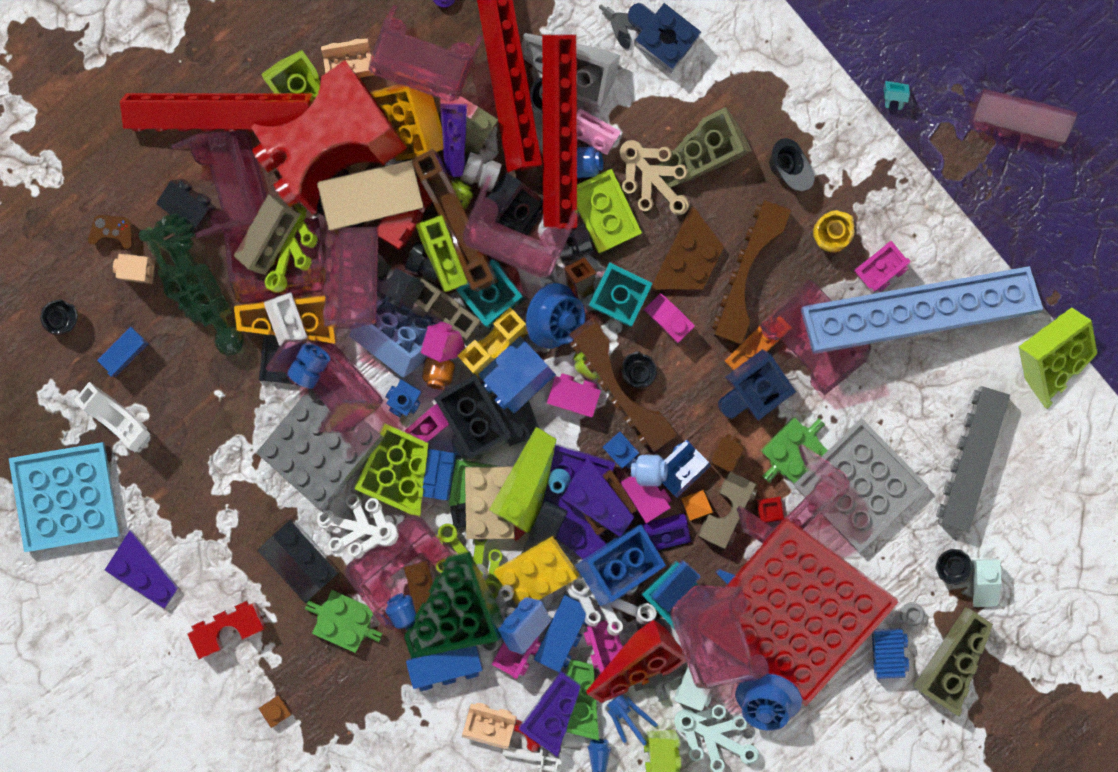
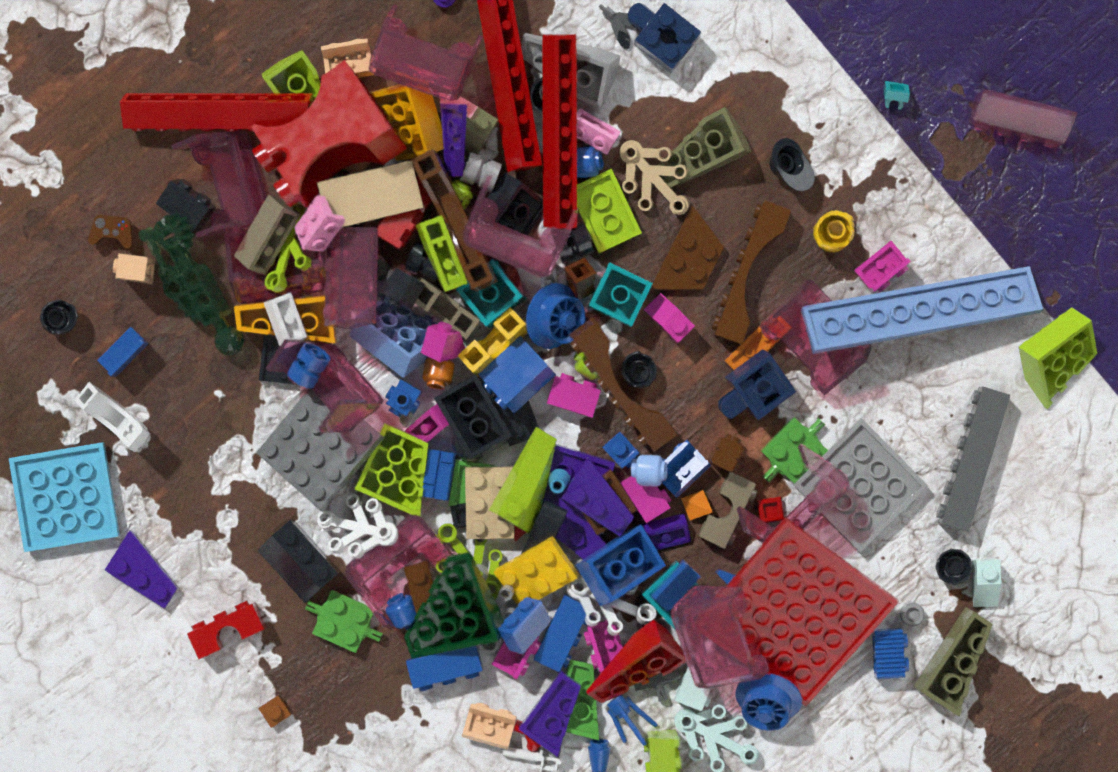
(318, 225): none -> bright pink bracket

